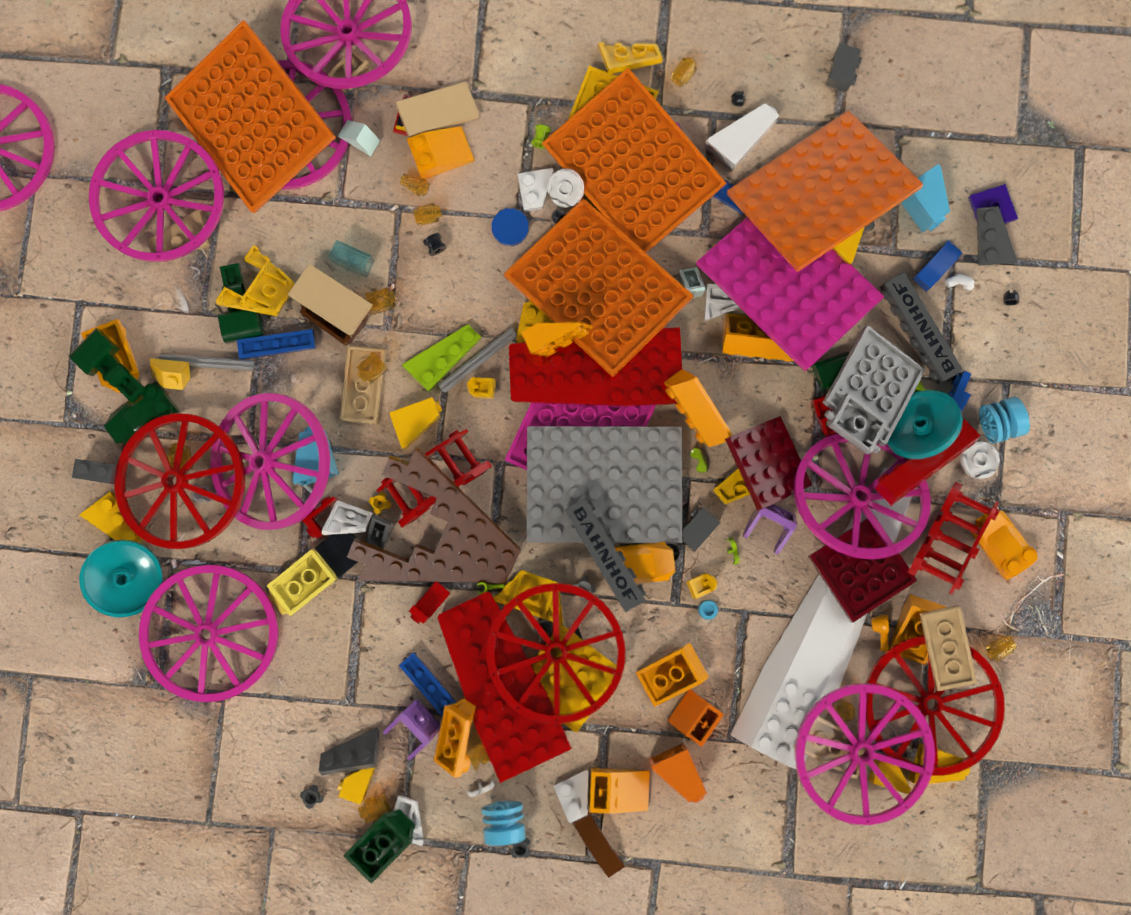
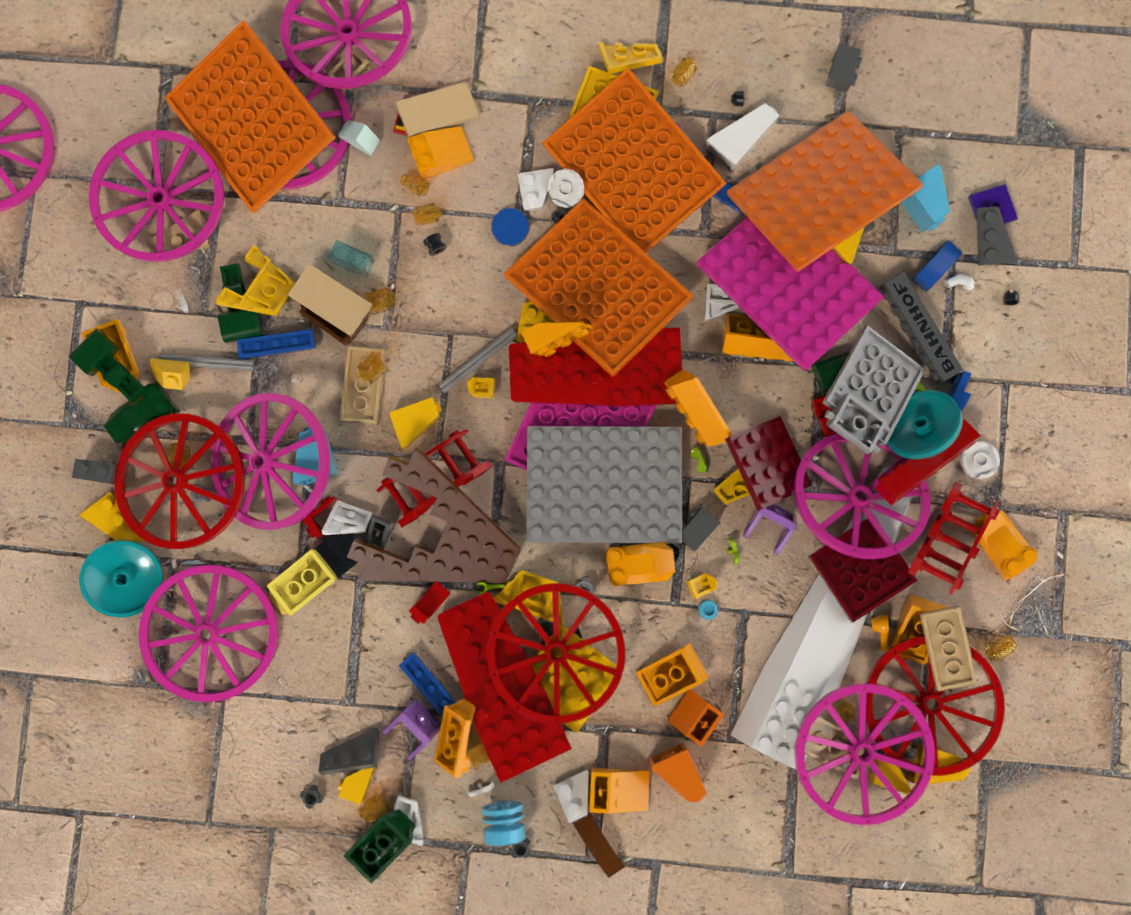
(374, 502): yellow plate -> none
(438, 360): lime wing -> none
(541, 135): lime bush -> none
(604, 554): dark grey brick -> none
(692, 281): light aqua slope -> none
(1004, 420): medium azure wheel -> none

